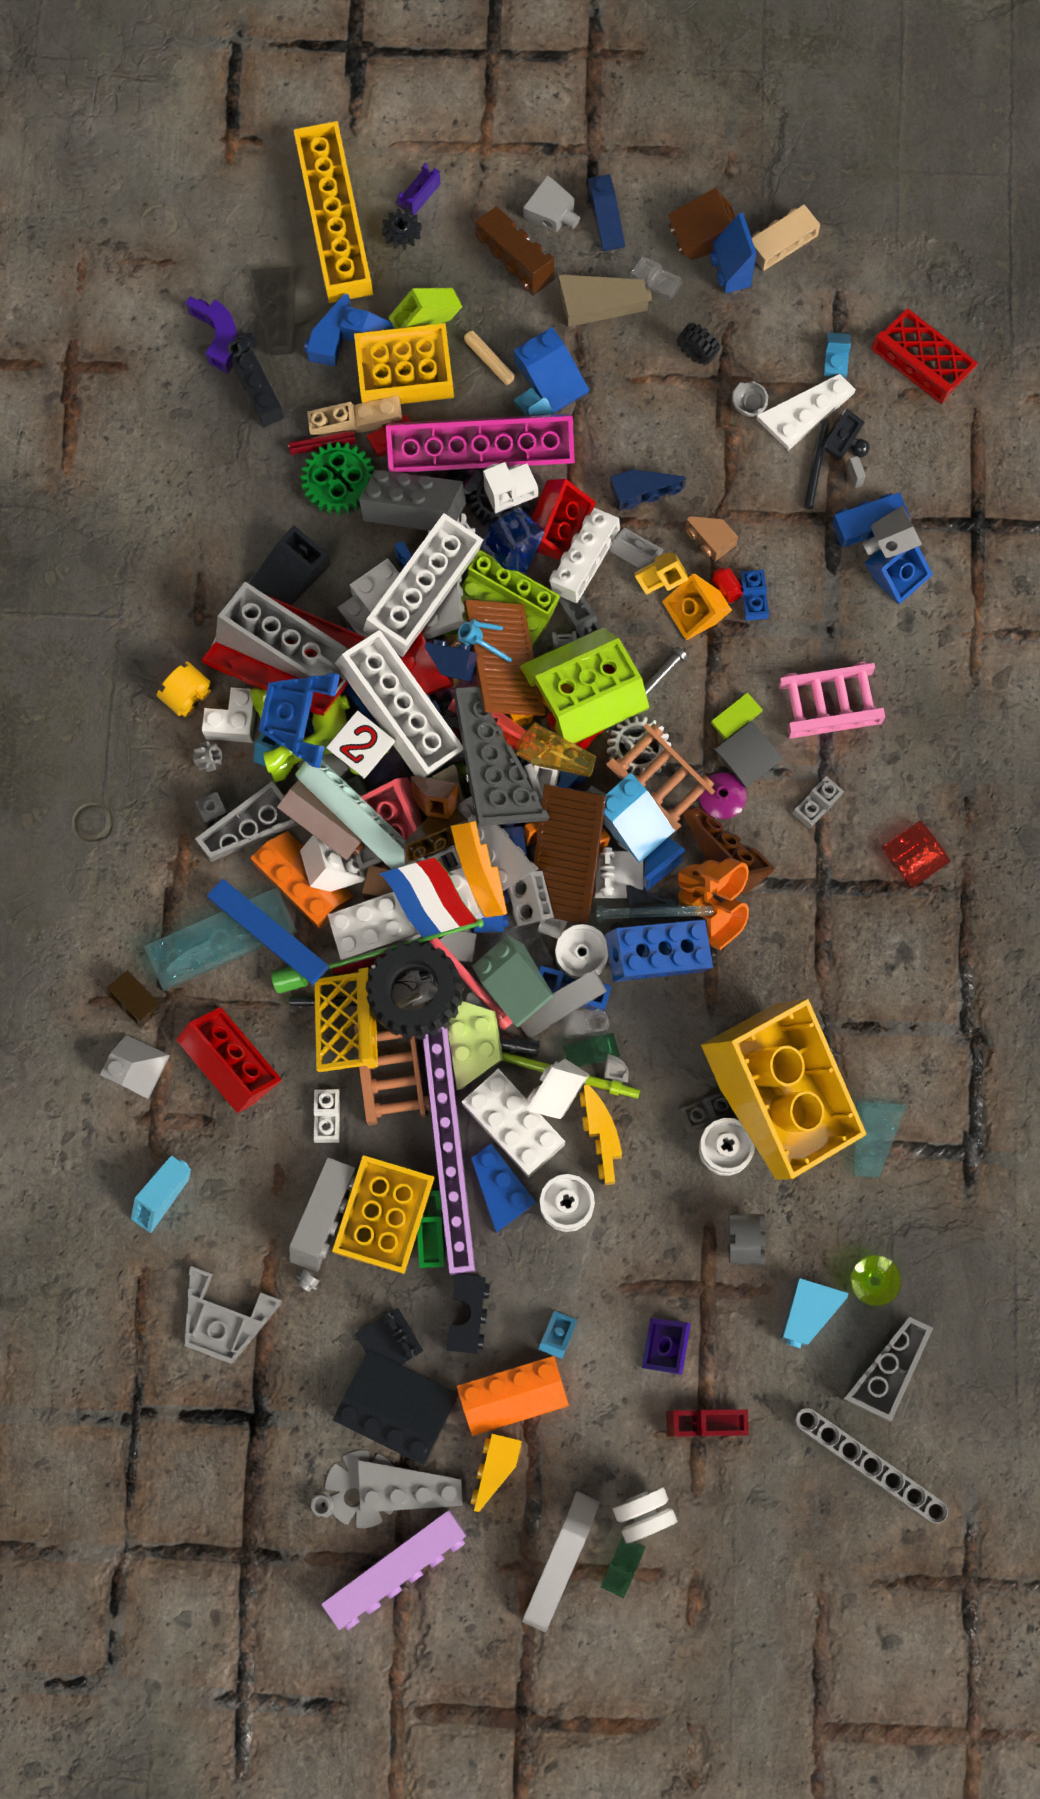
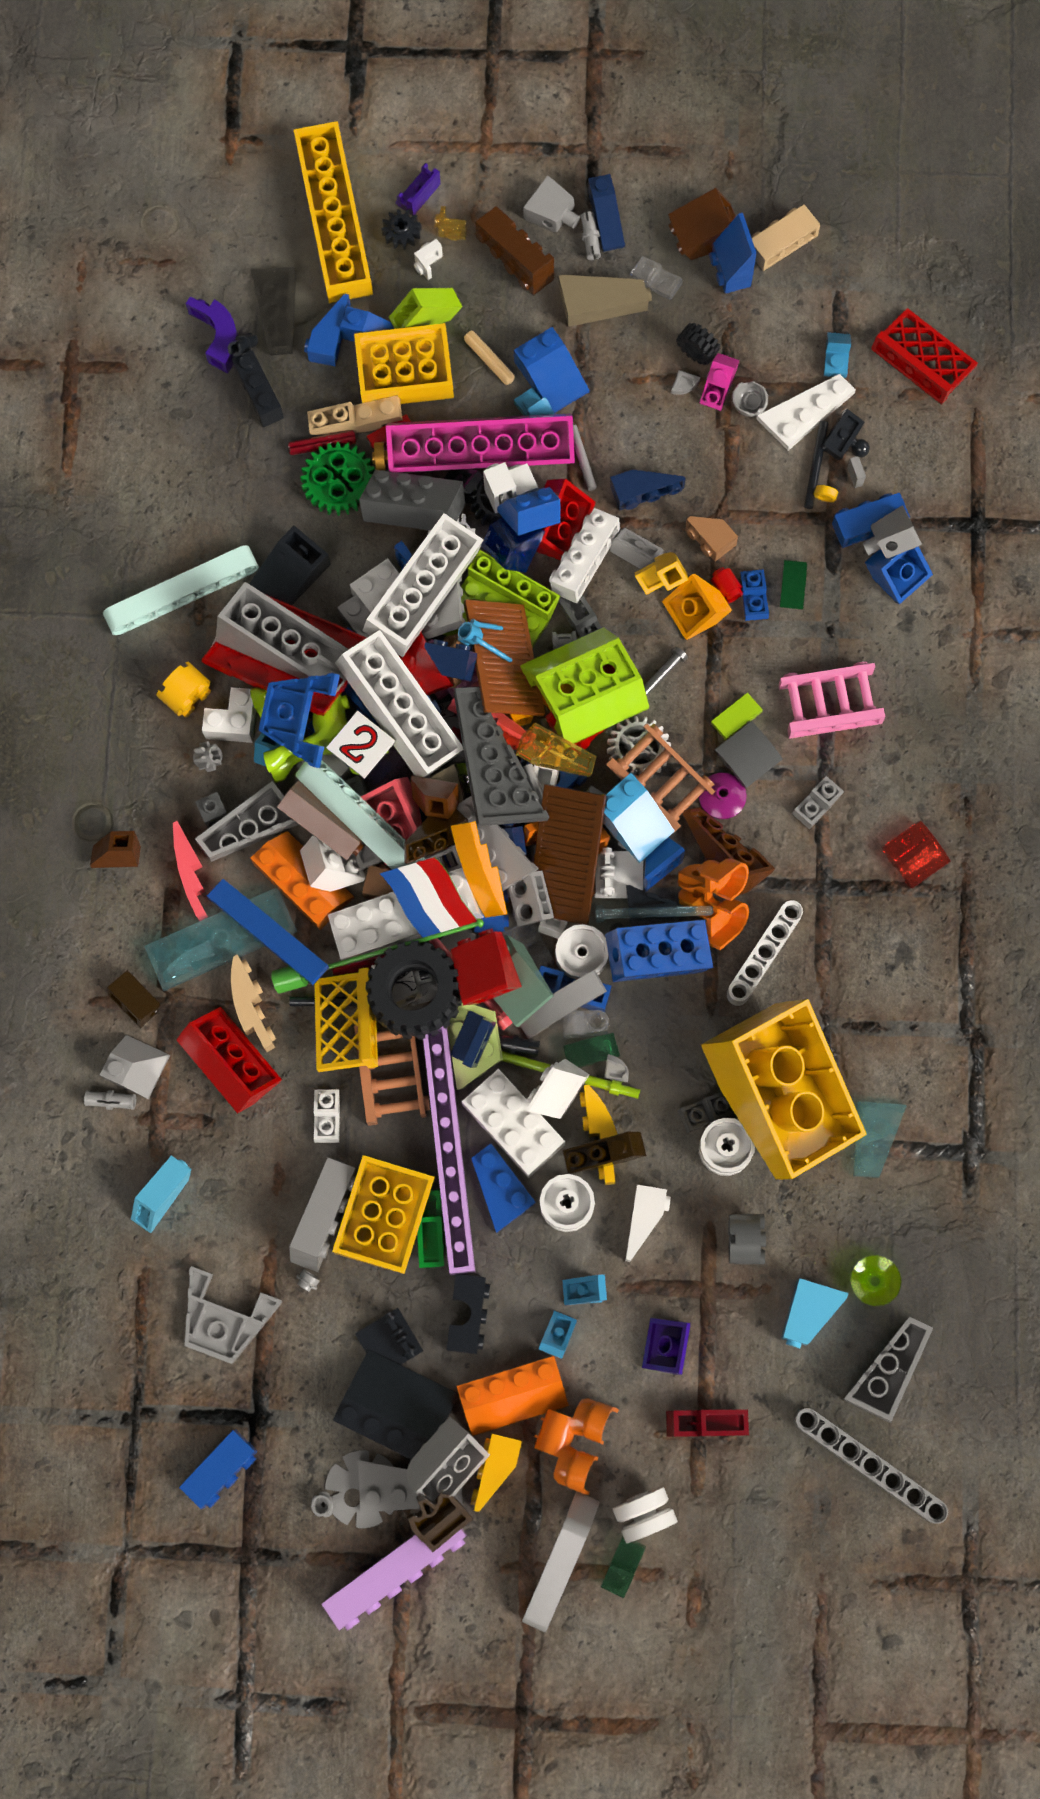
(110, 1100): none -> light grey pin
(116, 850): none -> reddish brown slope
(180, 590): none -> light aqua beam
(187, 865): none -> coral slope
(219, 1470): none -> blue brick
(245, 996): none -> tan slope
(380, 456): none -> pearl gold wheel
(426, 256): none -> white bracket
(438, 1519): none -> dark brown plate
(445, 1461): none -> light grey brick
(450, 228): none -> clear yellow bracket
(472, 1039): none -> dark blue panel
(484, 968): none -> red slope
(531, 511): none -> blue slope
(558, 1434): none -> orange piece
(583, 460): none -> light grey bar
(584, 1290): none -> dark azure slope
(590, 235): none -> light grey pin
(604, 1152): none -> dark brown slope
(647, 1212): none -> white slope
(684, 383): none -> light grey tile
(719, 381): none -> dark pink slope
(769, 942): none -> white beam
(793, 584): none -> dark green slope
(825, 493): none -> yellow tile

